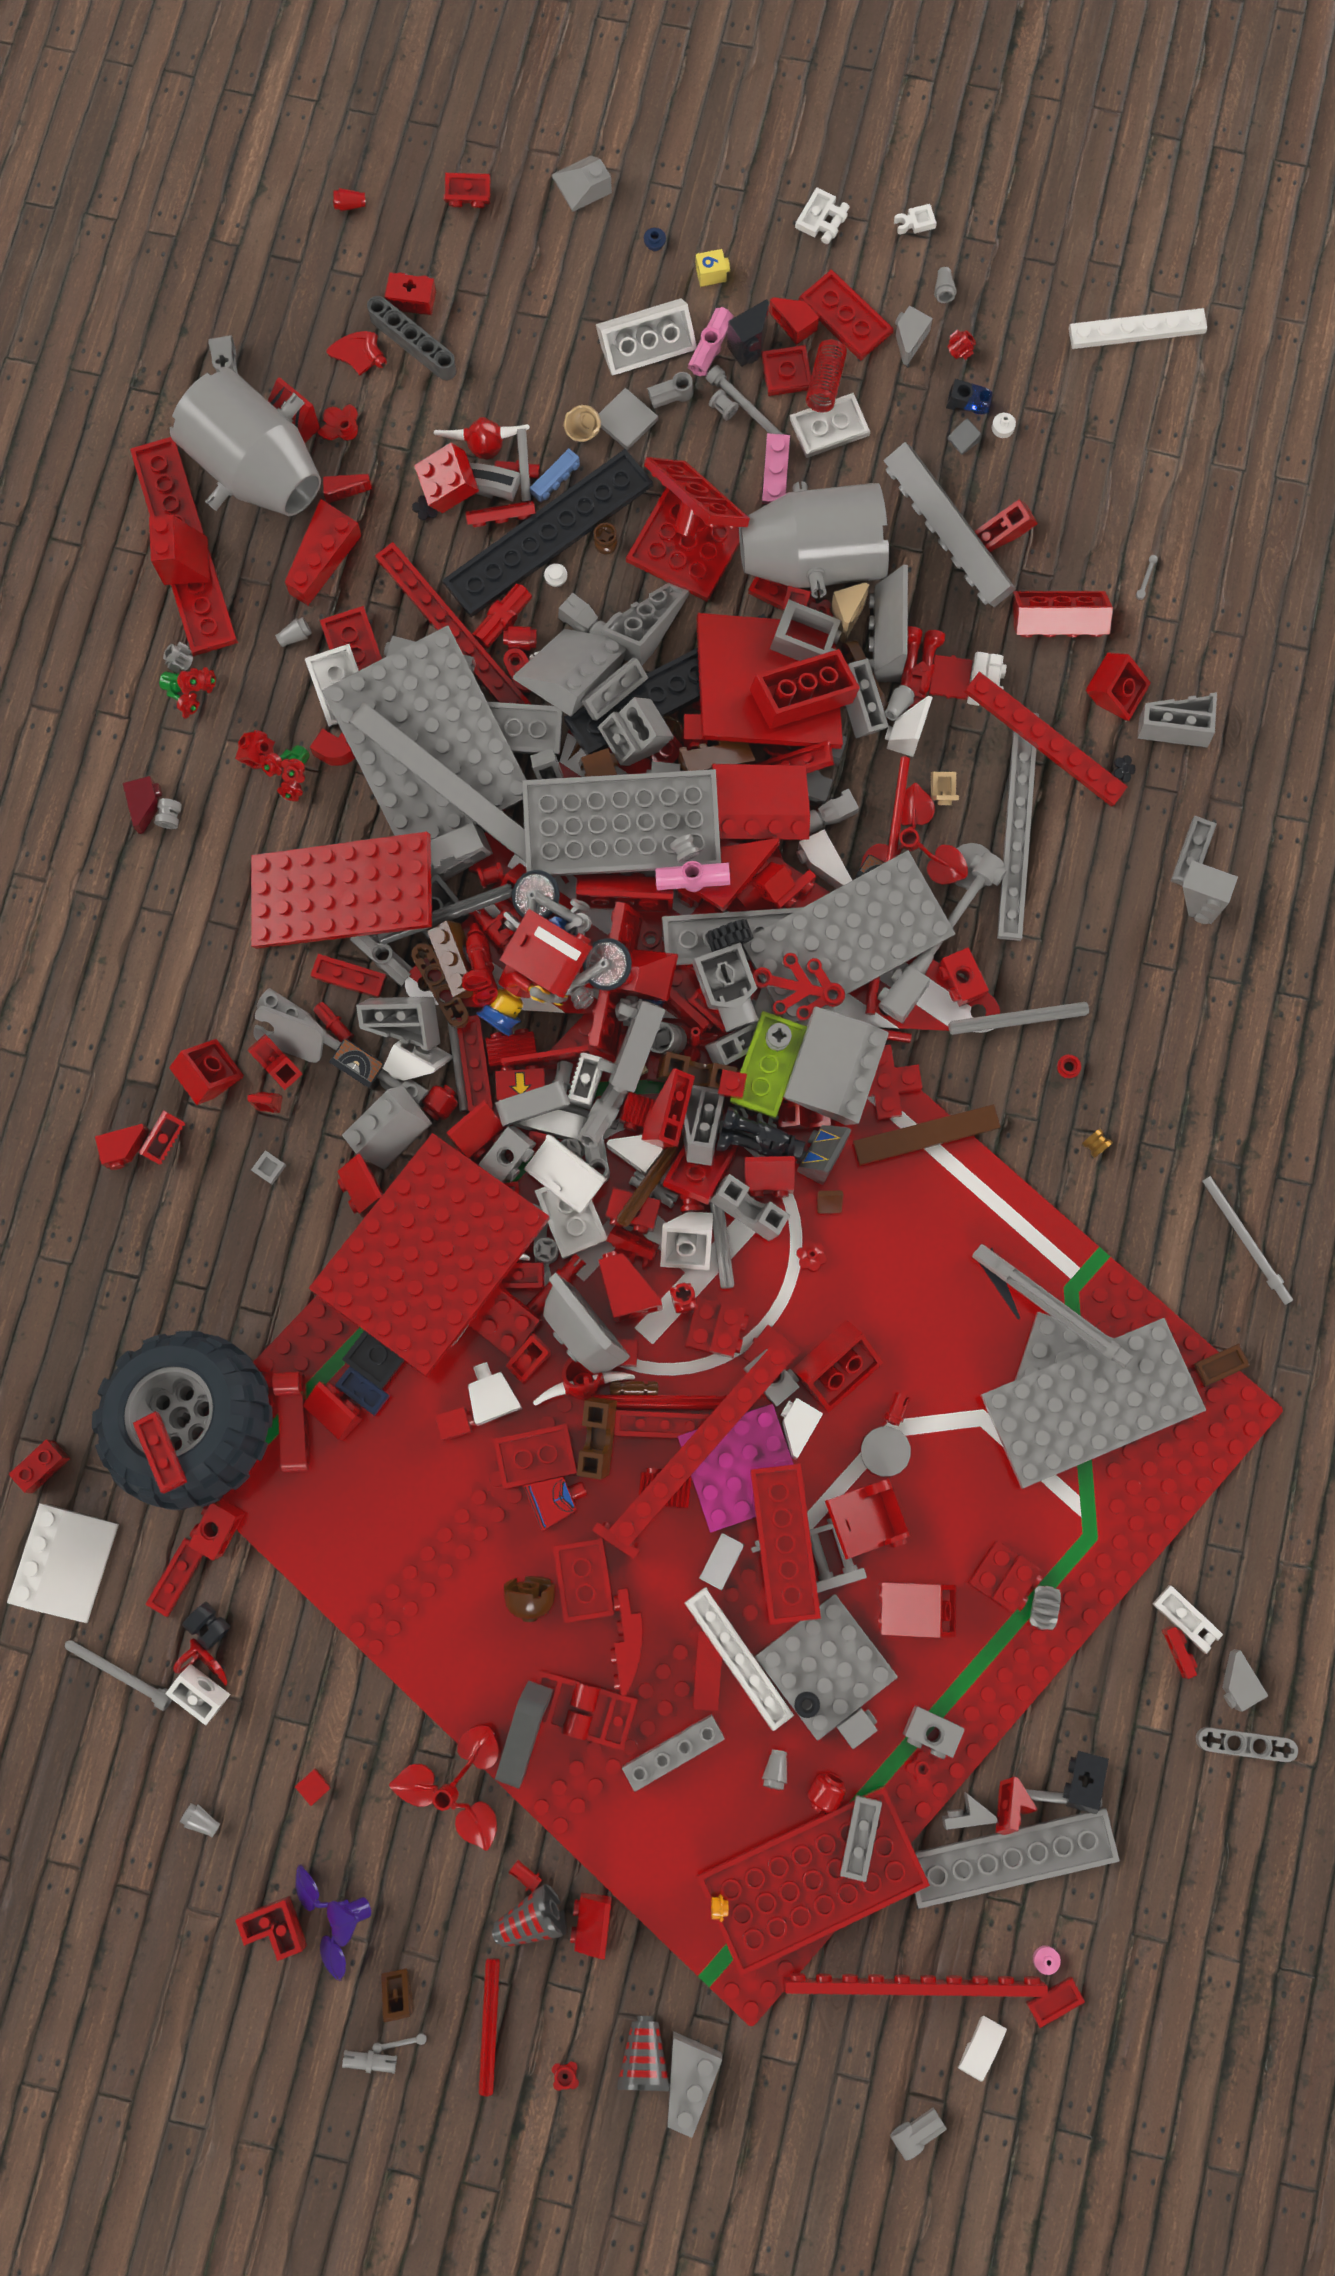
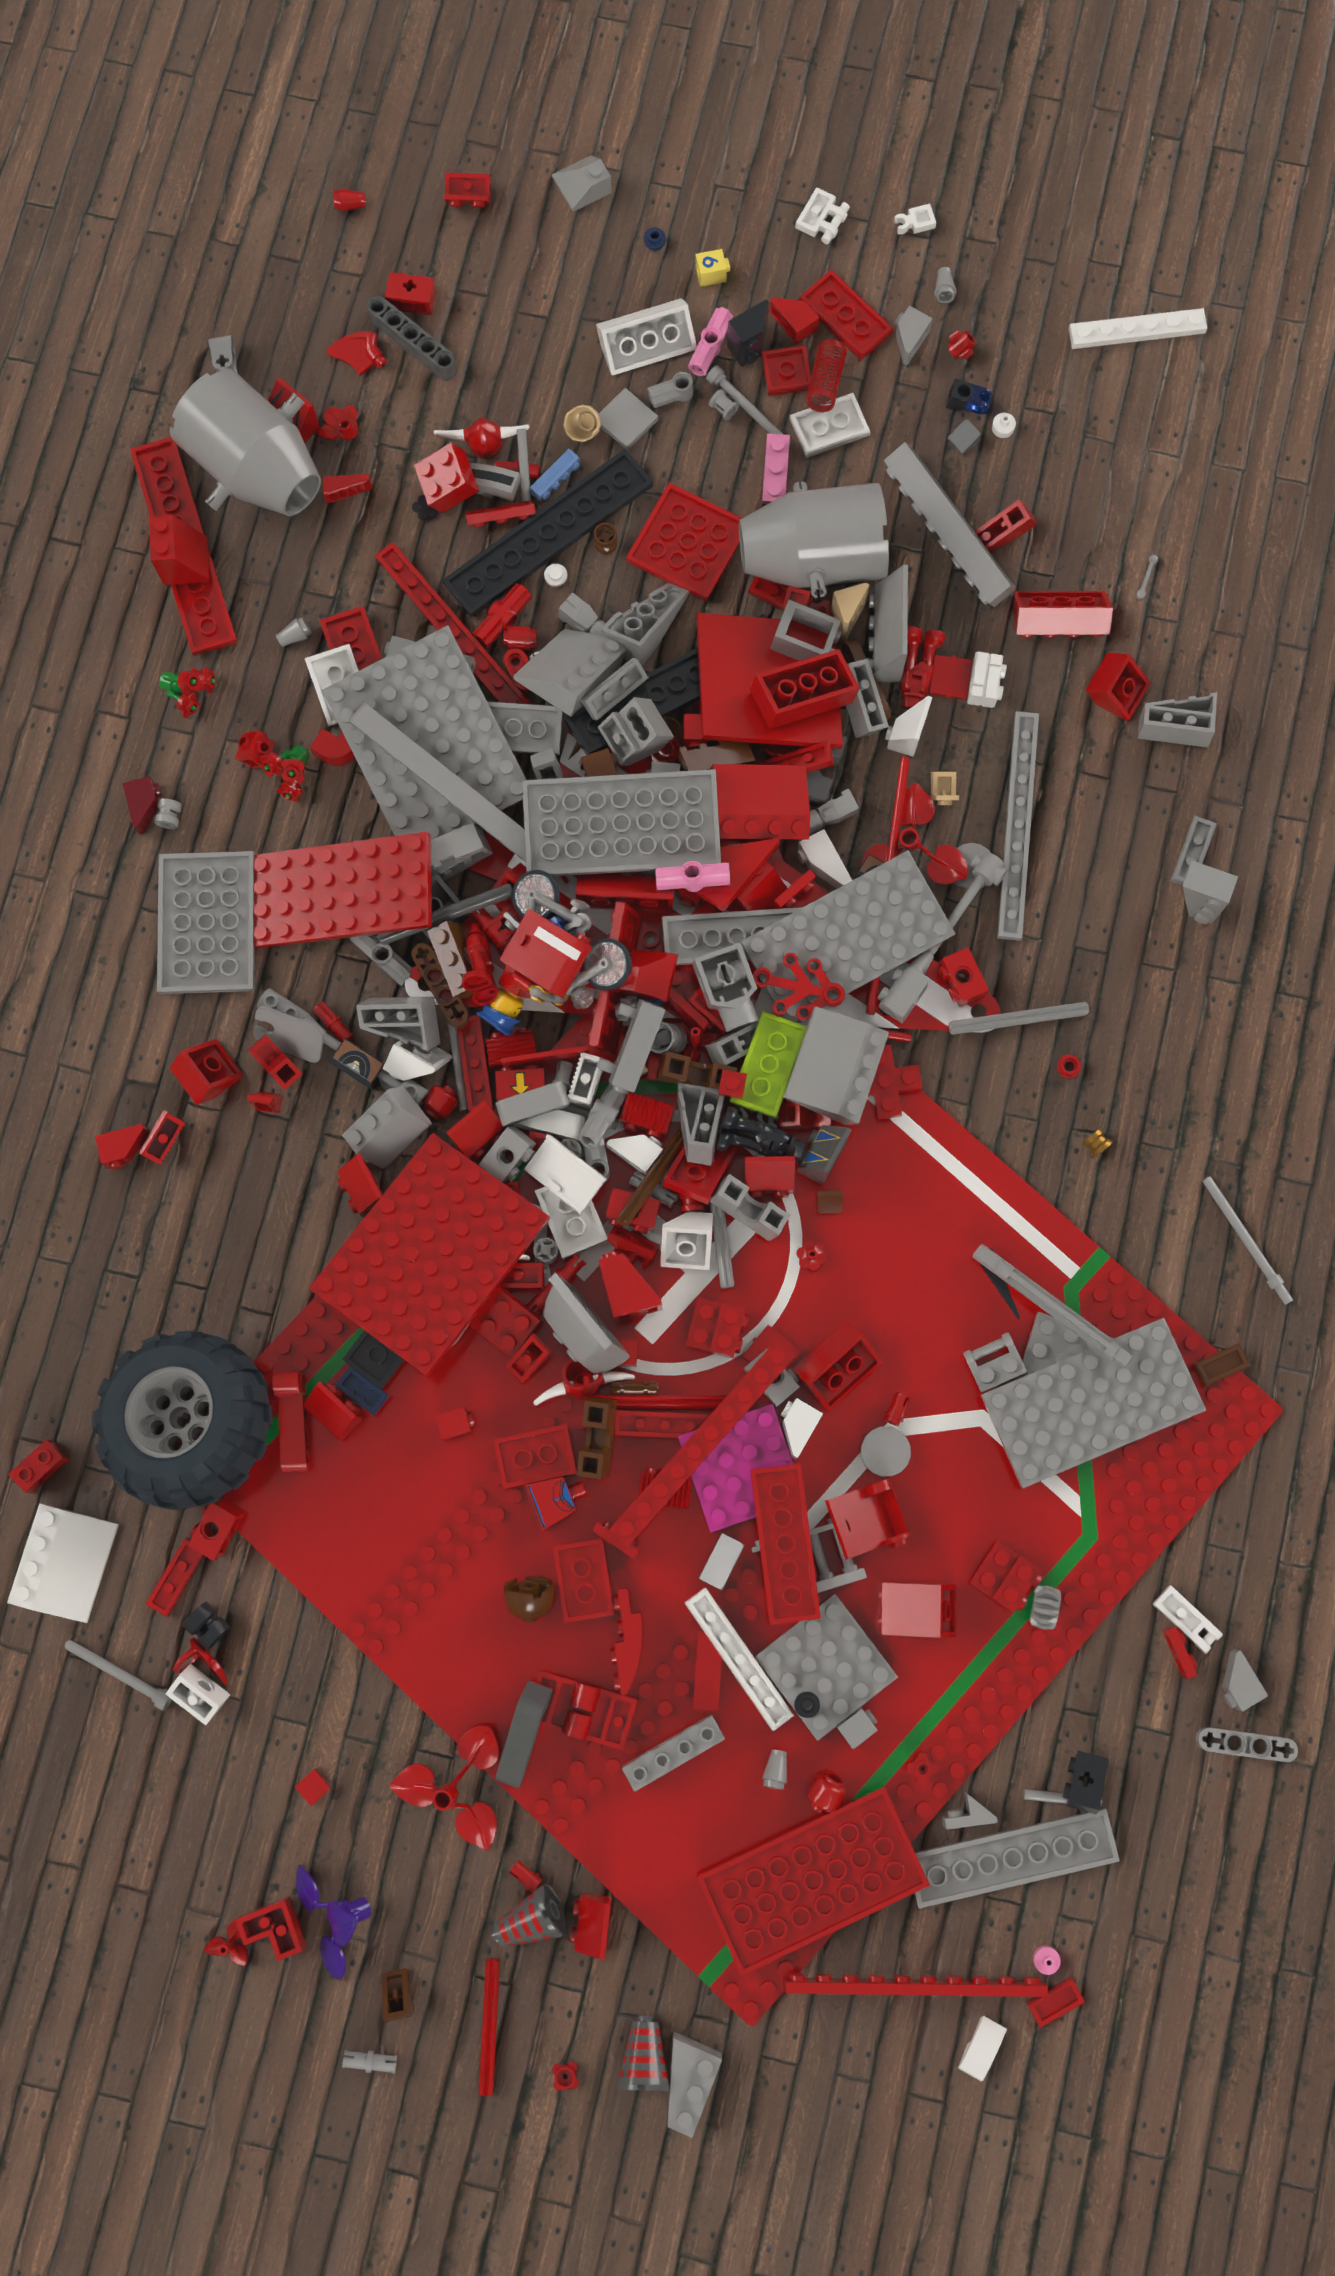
(159, 1452): red tile -> none
(178, 657): light grey gear -> none
(199, 1820): light grey cone -> none
(206, 923): none -> light grey plate
(220, 1946): none -> red plant
(268, 1167): light grey plate -> none
(321, 551): red wedge -> none
(348, 976): red plate -> none
(420, 2039): light grey hinge -> none
(490, 875): red bush -> none
(491, 1395): white torso -> none
(668, 1112): red slope -> none
(683, 1298): red piece -> none
(684, 848): light grey wheel -> none
(697, 497): red plate -> none
(719, 1908): light orange plate -> none
(729, 935): black tyre -> none
(773, 881): red brick -> none
(778, 1042): light grey wheel -> none
(861, 1838): light grey plate -> none
(900, 700): light grey cone -> none
(913, 2136): light grey piece -> none
(921, 1721): light grey brick -> none
(926, 1134): reddish brown tile -> none
(998, 1370): none -> light grey plate
(1011, 1803): red slope -> none
(1045, 739): red plate -> none
(1124, 768): black plant -> none

